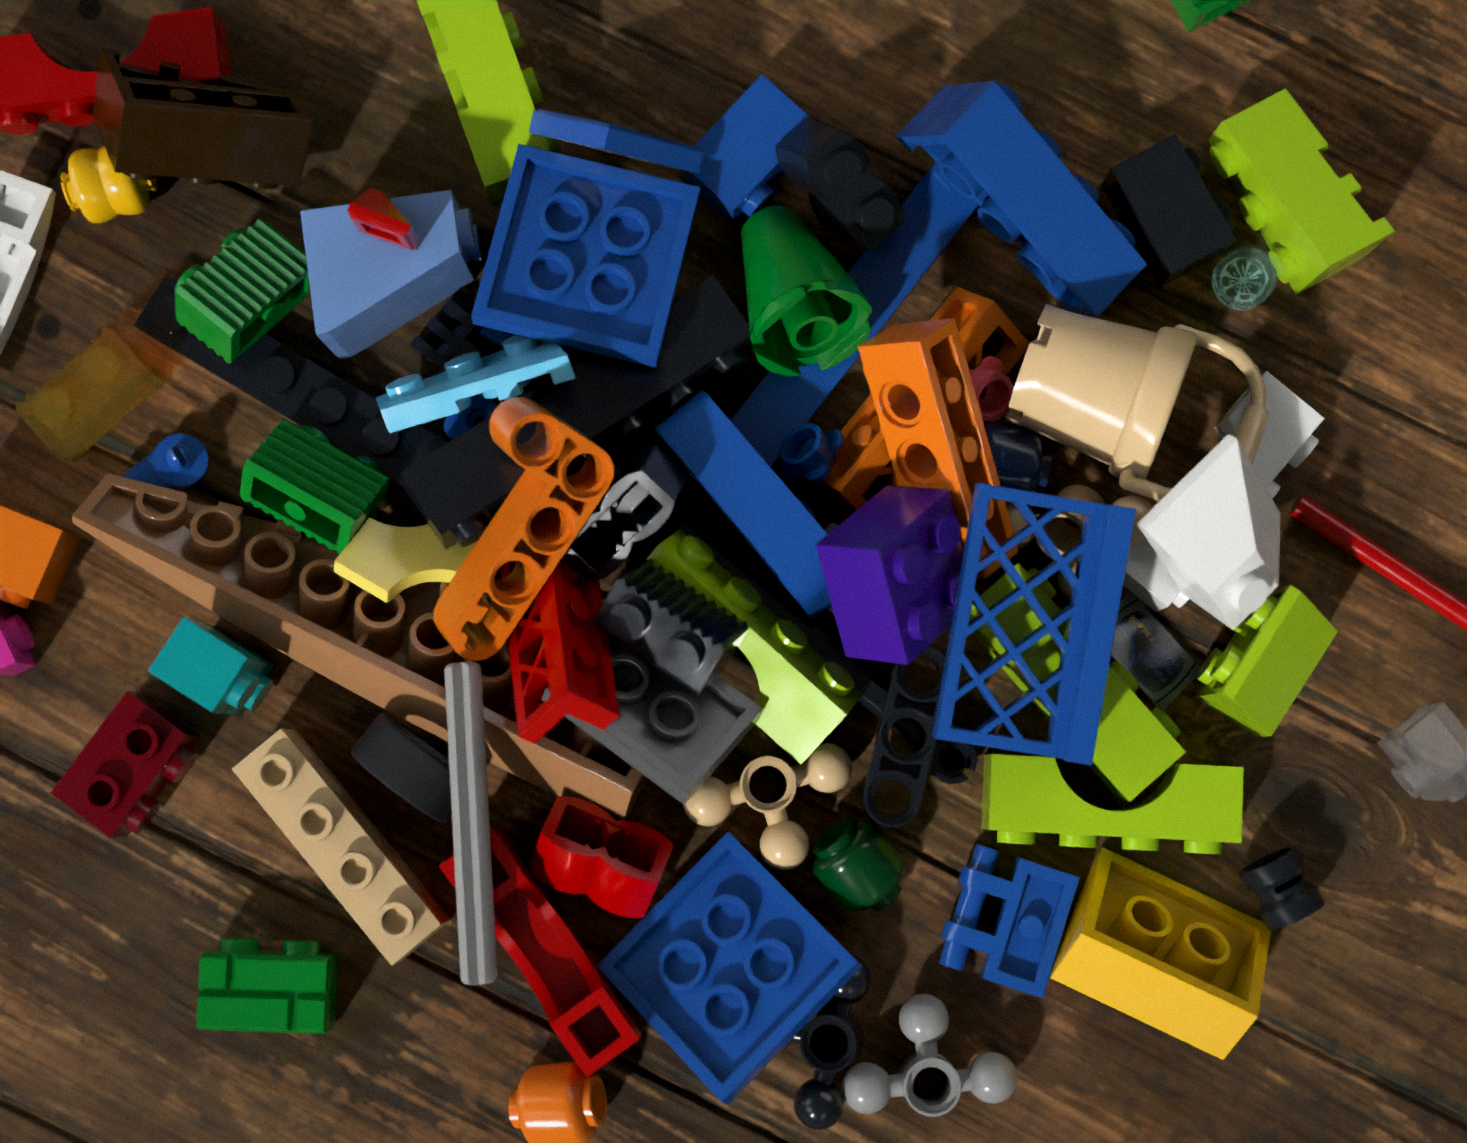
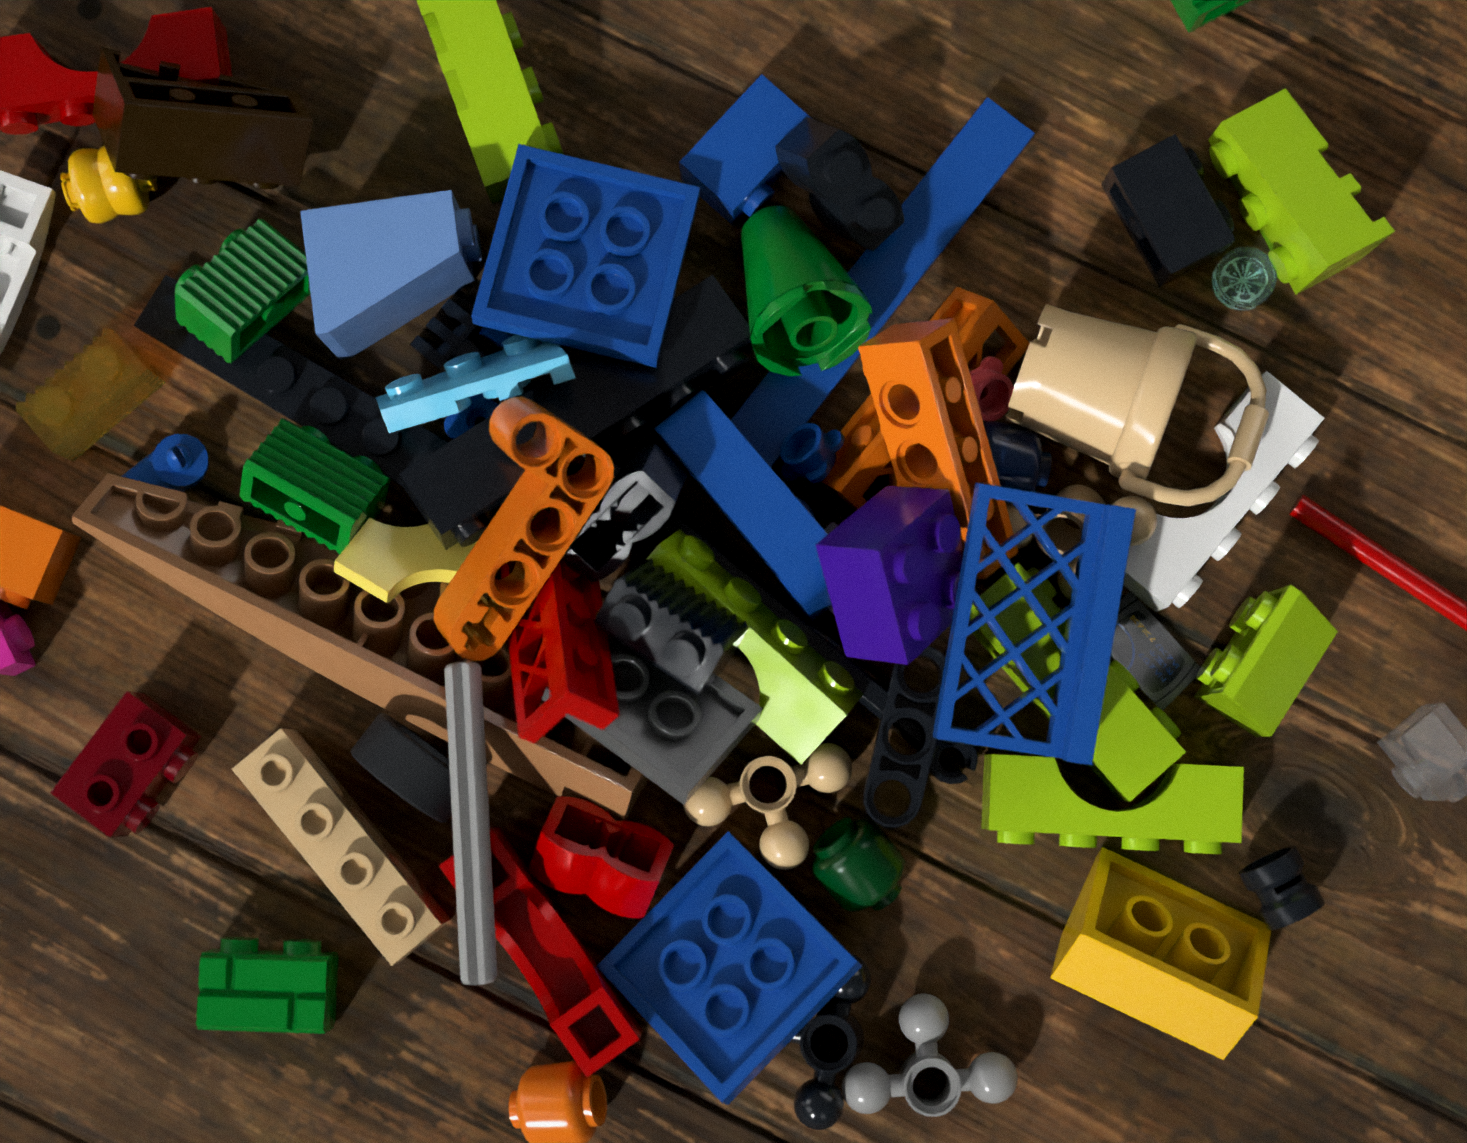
(213, 668): teal brick -> none
(381, 219): red slope -> none
(616, 140): blue tile -> none
(1026, 193): blue wedge -> none
(1027, 925): blue plate -> none
(1219, 534): white slope -> none

